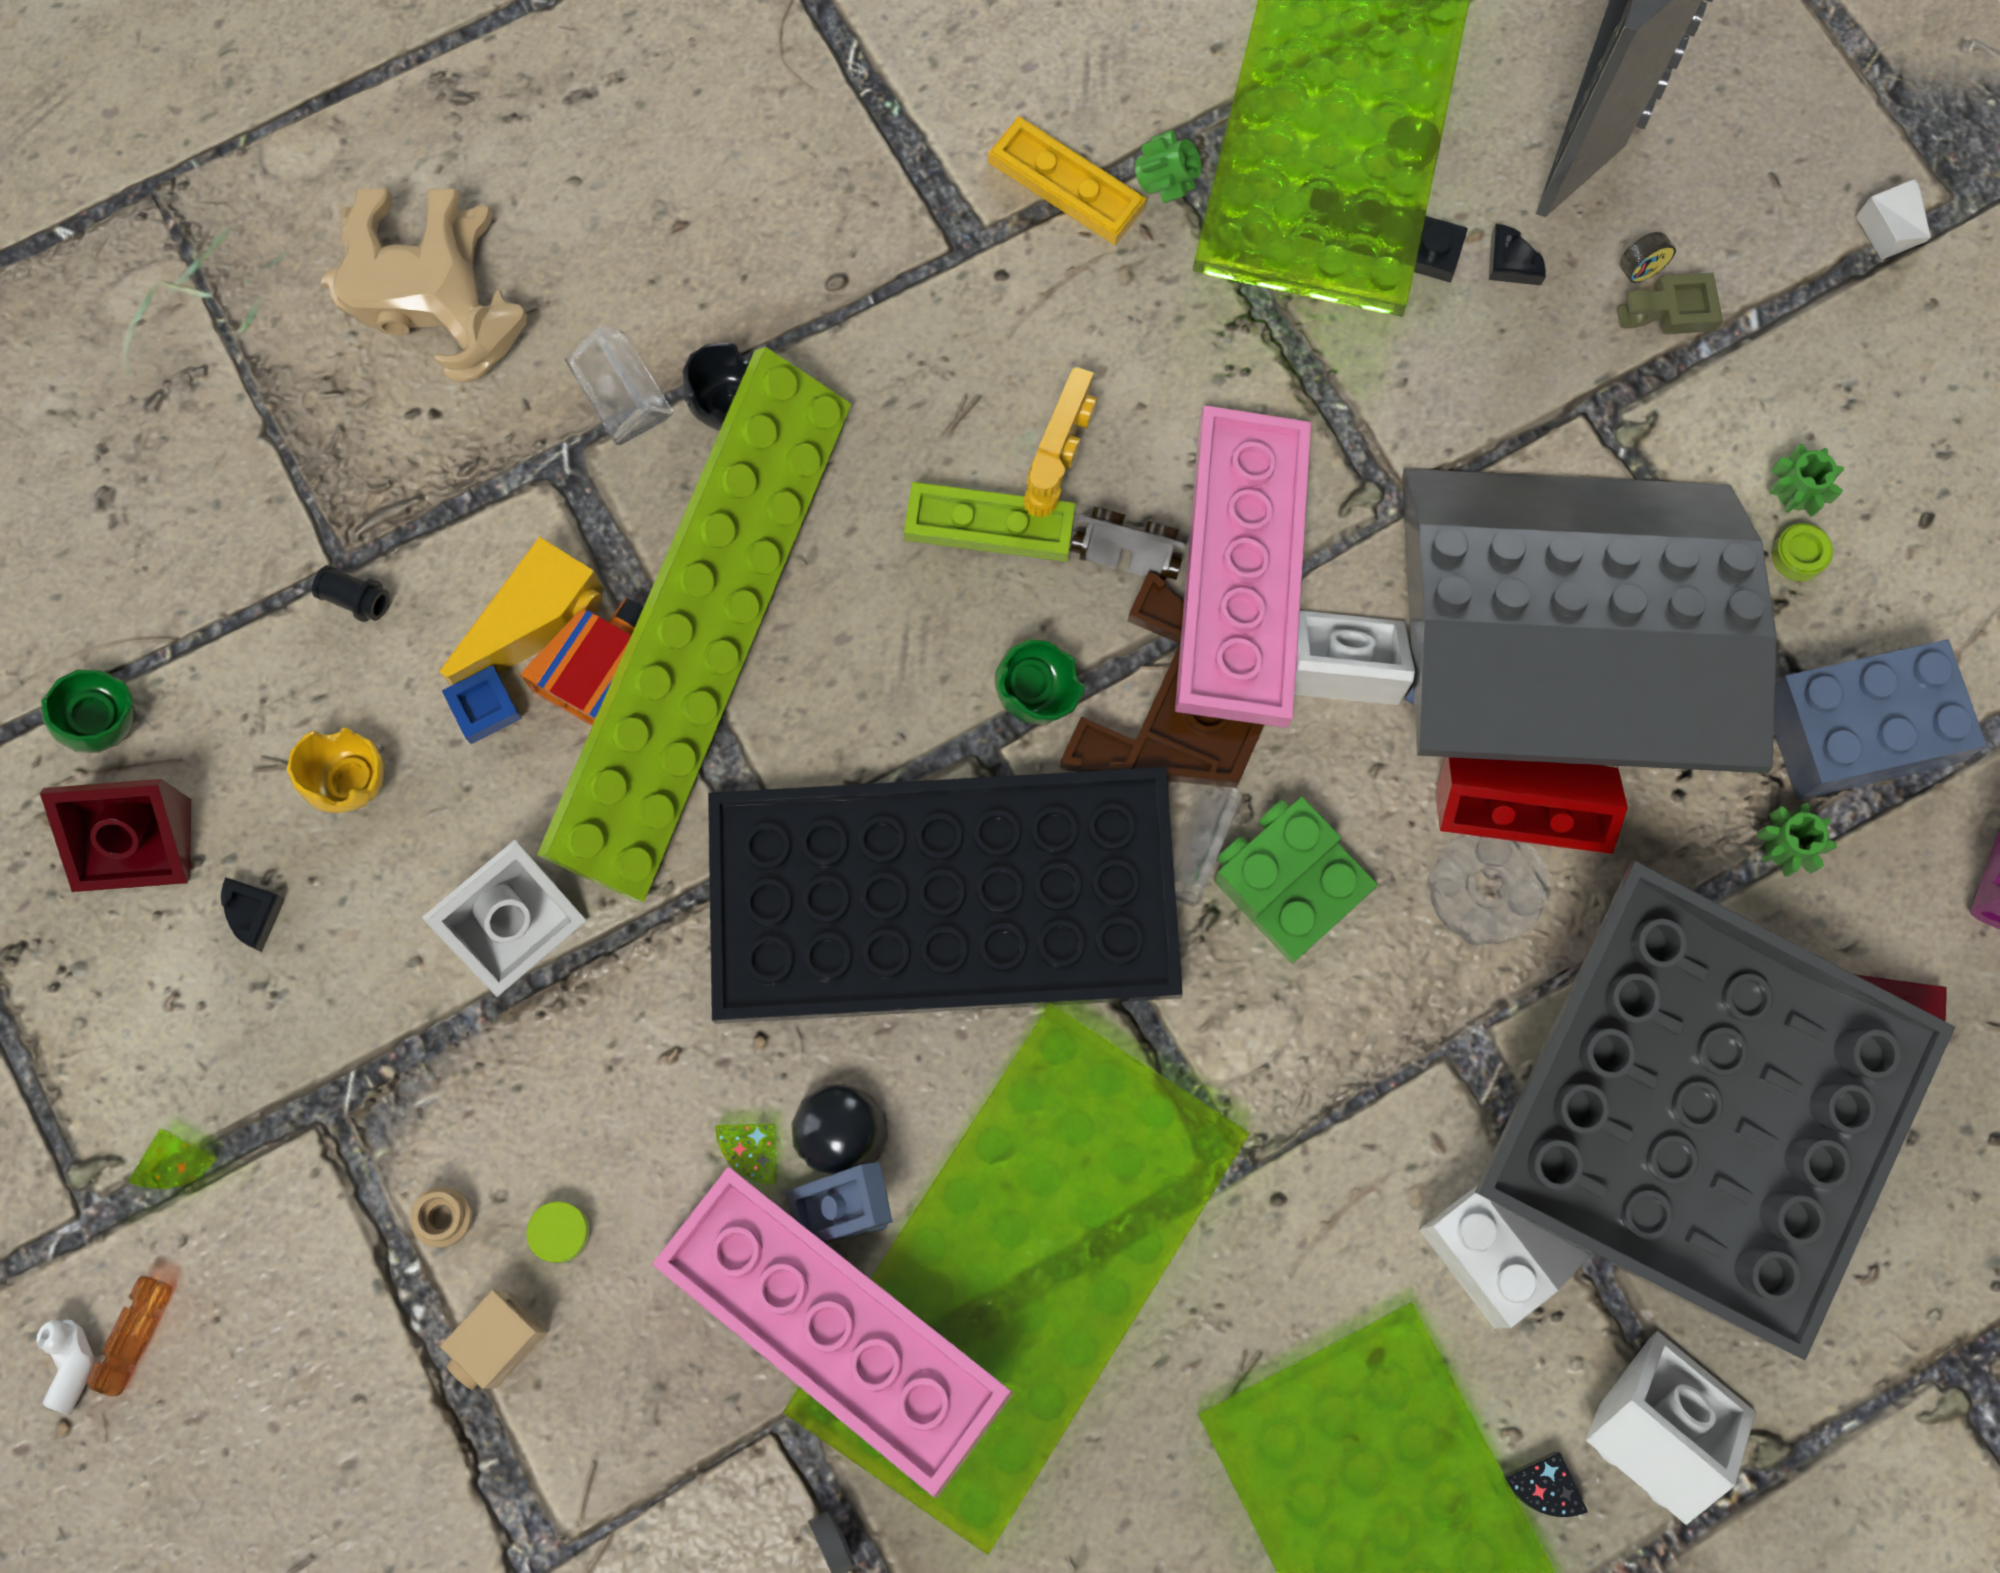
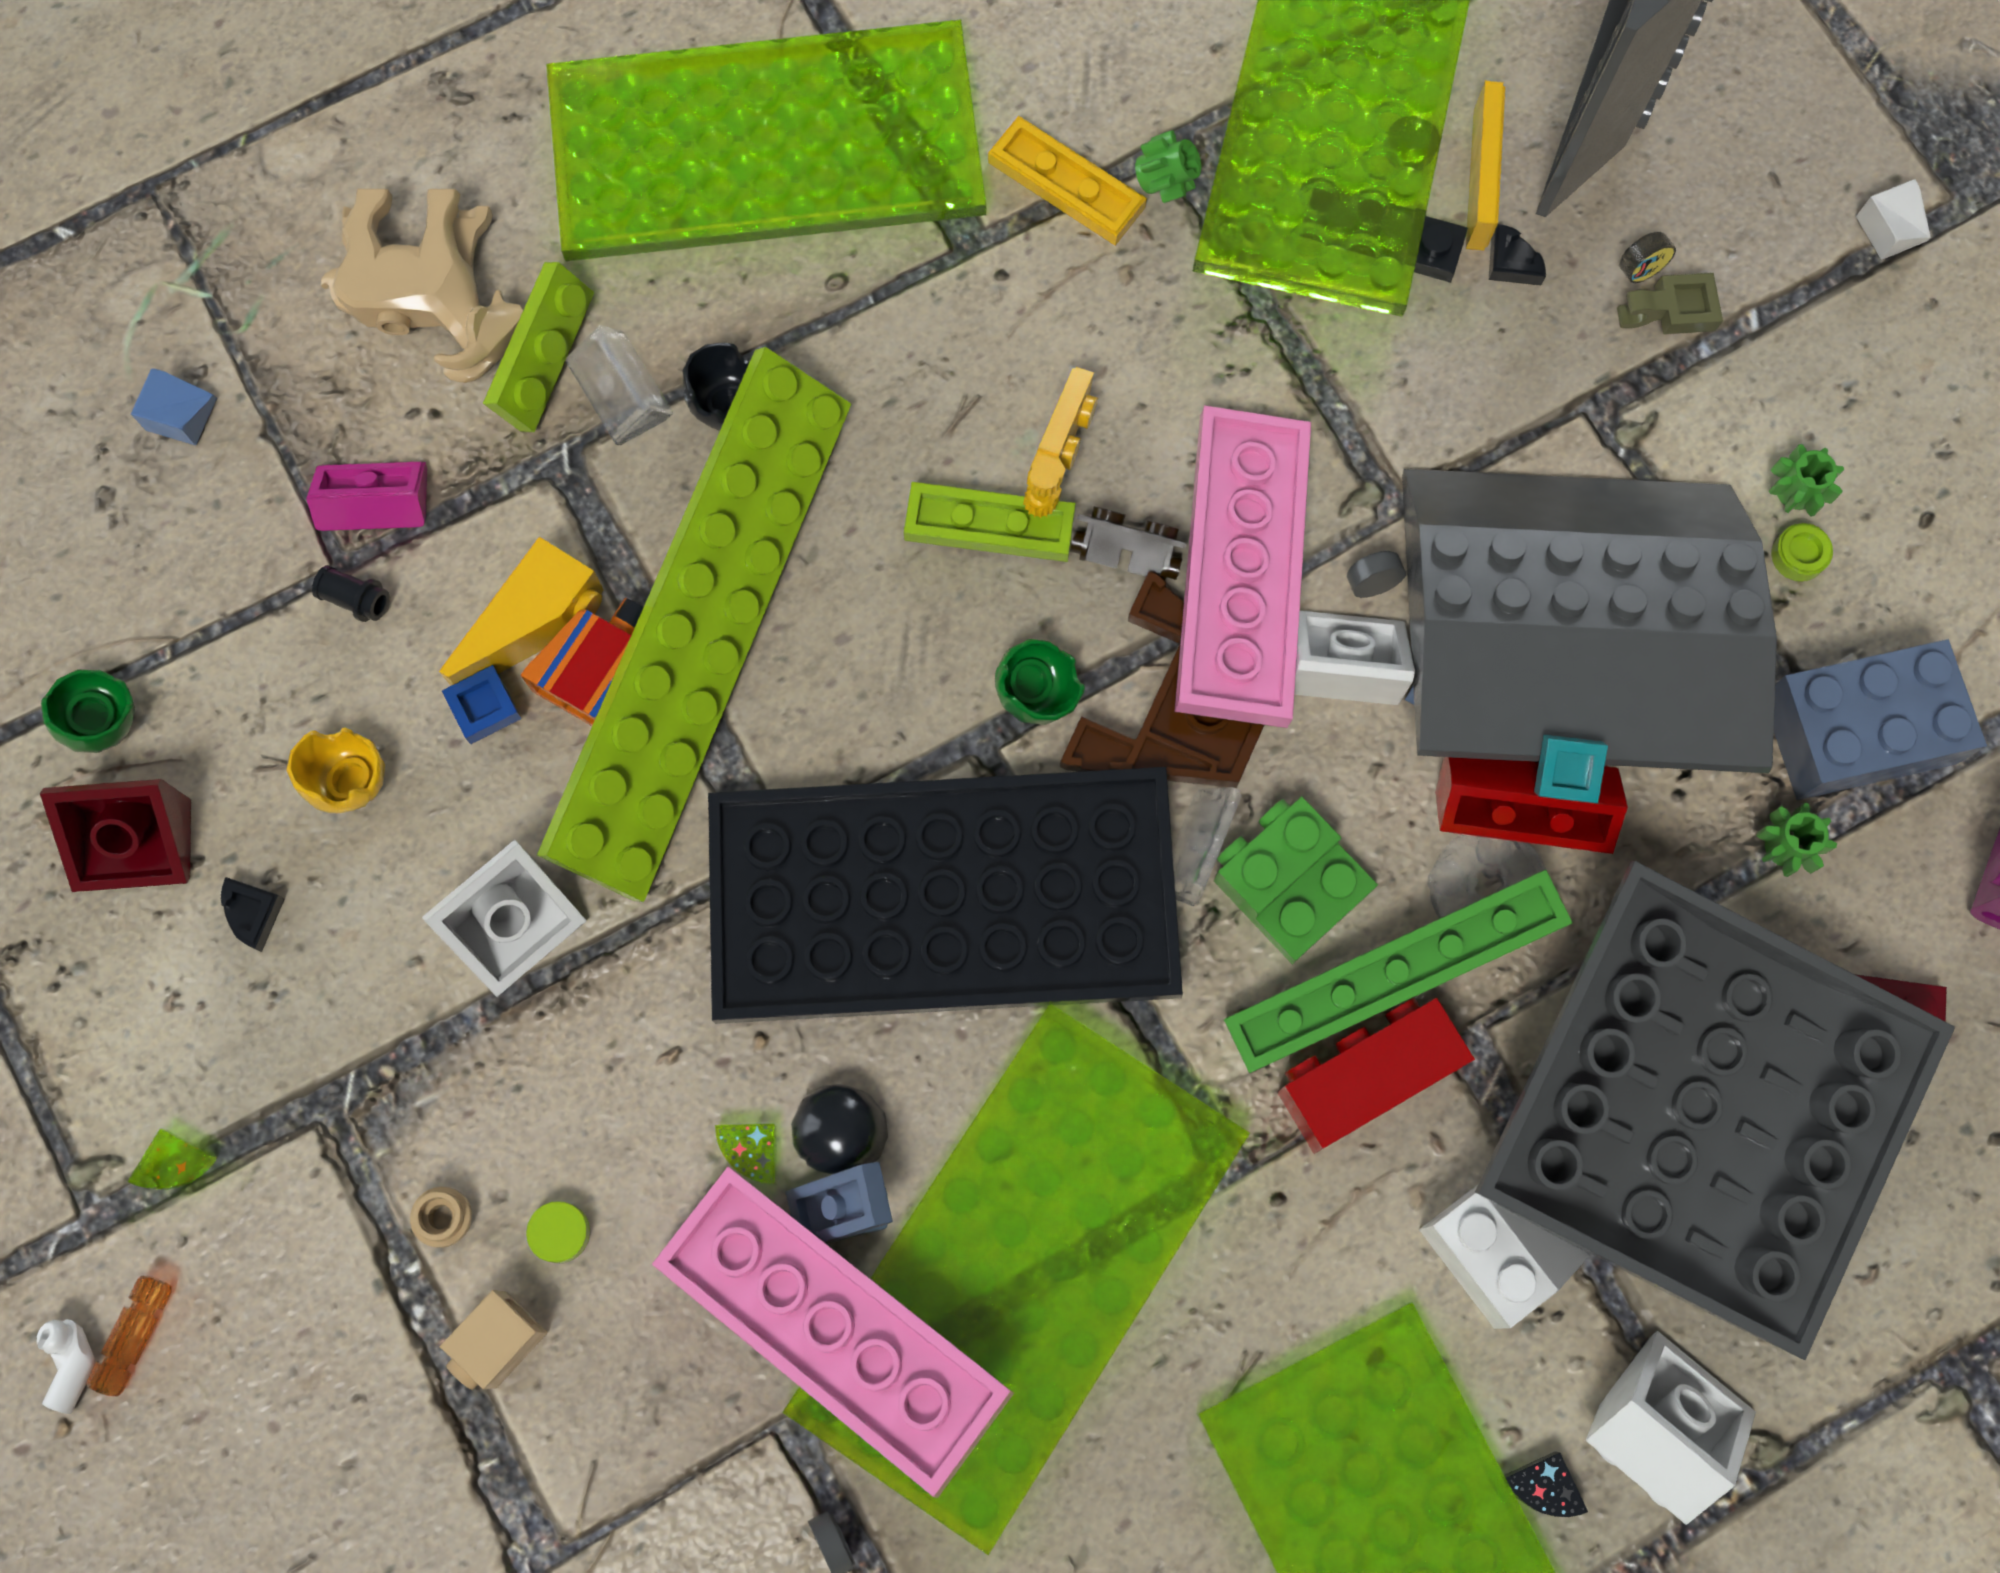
(173, 407): none -> medium blue slope
(368, 496): none -> dark pink slope
(538, 347): none -> lime plate
(764, 140): none -> clear neon green plate
(1373, 1072): none -> red brick
(1376, 574): none -> dark grey tile
(1397, 971): none -> bright green plate
(1485, 165): none -> yellow tile
(1571, 769): none -> teal plate

